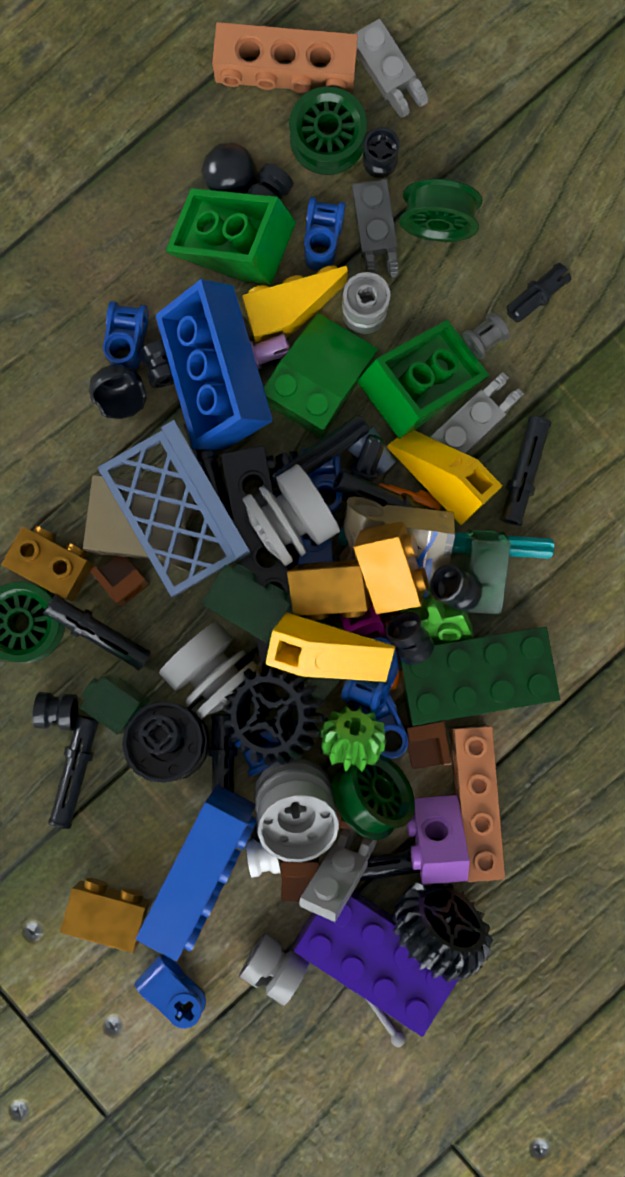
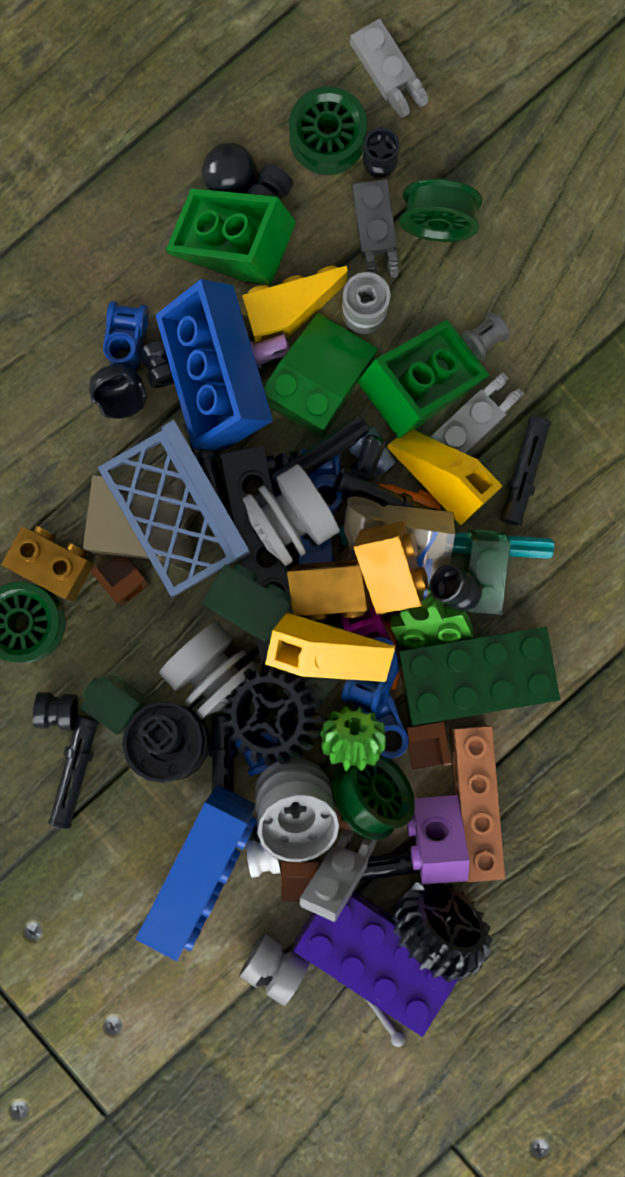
(97, 632): black pin -> none
(105, 914): pearl gold brick -> none
(168, 988): blue piece -> none
(272, 45): nougat brick -> none
(323, 228): blue piece -> none
(410, 637): black wheel -> none
(538, 293): black axle -> none

